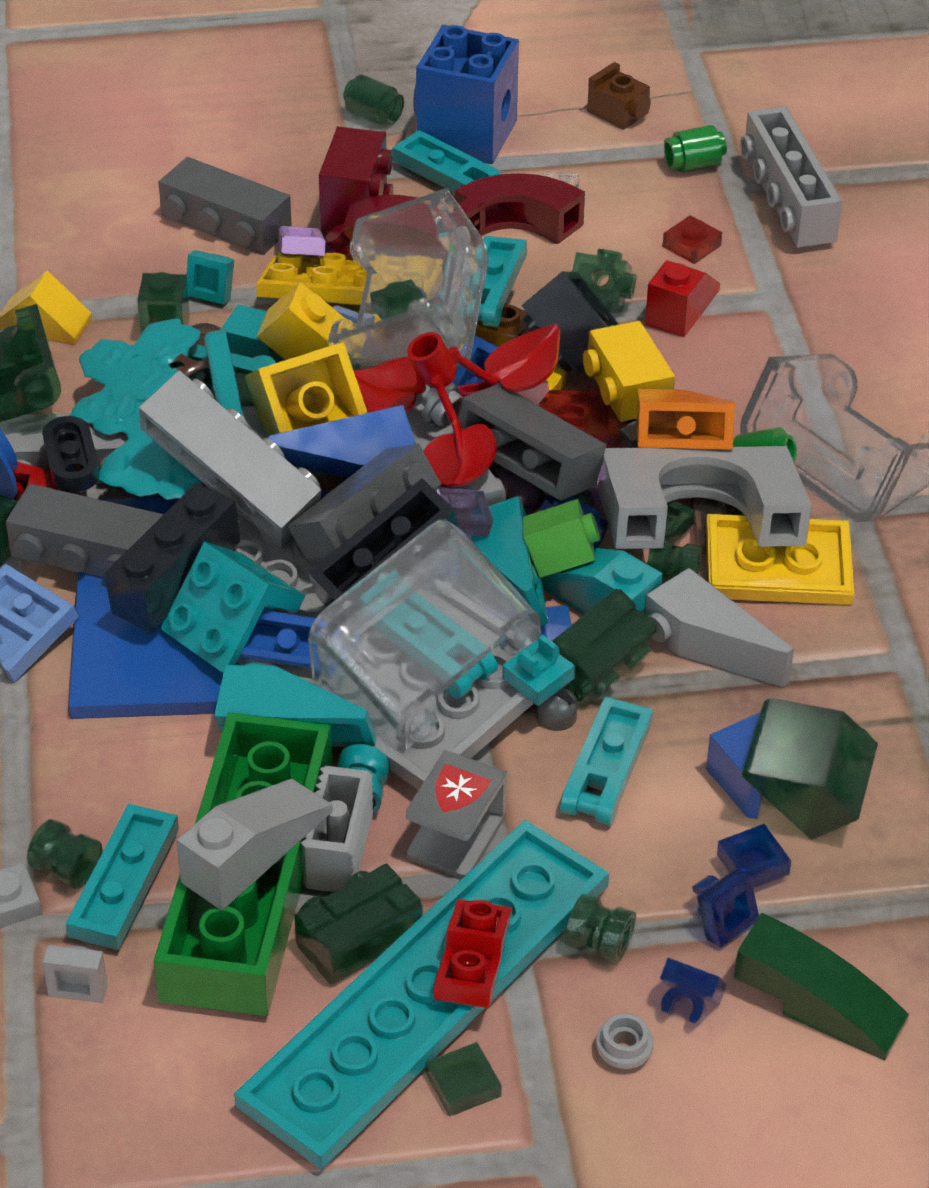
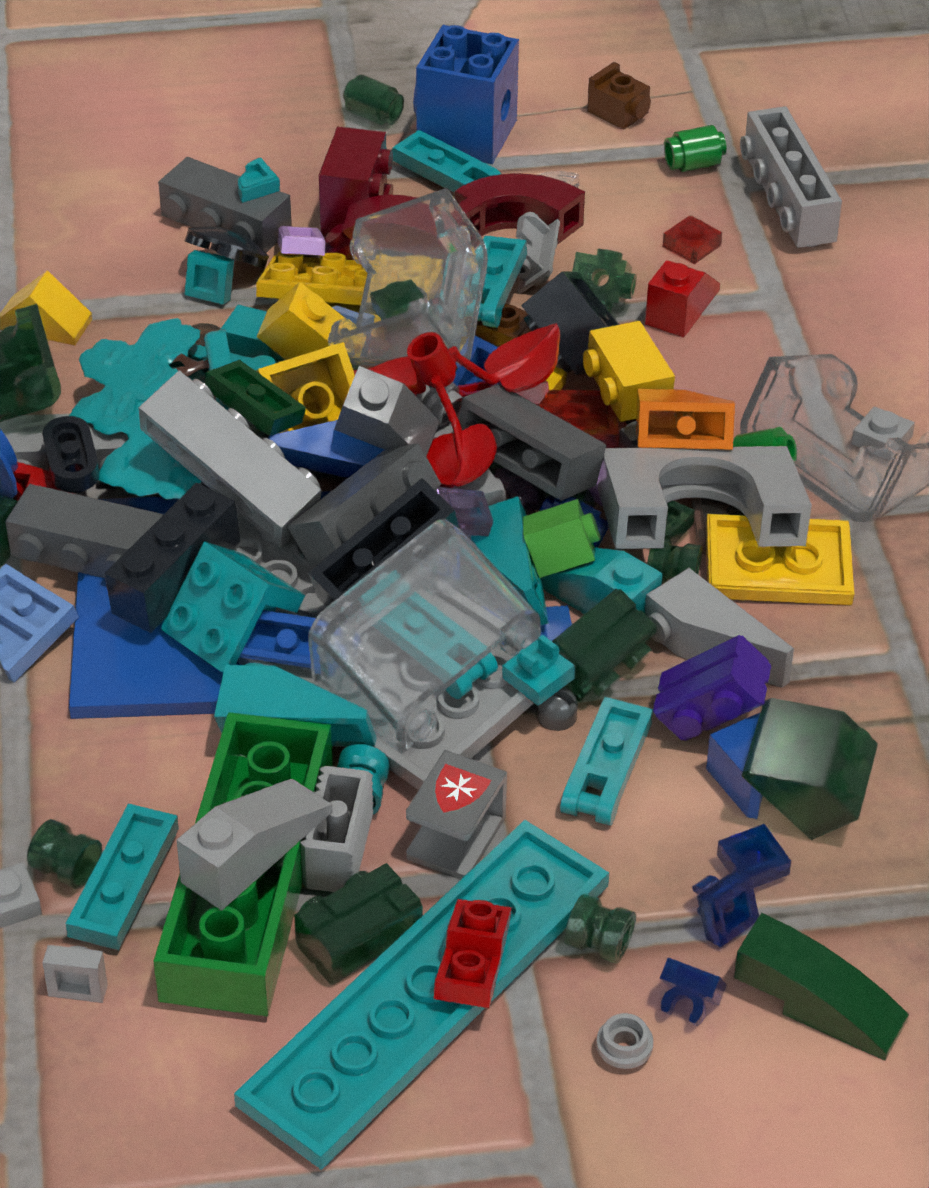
(162, 298): clear green brick -> none
(228, 244): none -> black dish
(254, 397): none -> dark green plate
(257, 181): none -> teal tile
(385, 413): none -> dark grey slope
(463, 1079): clear green tile -> none
(540, 249): none -> light grey hinge
(712, 688): none -> dark purple brick
(879, 426): none -> light grey plate

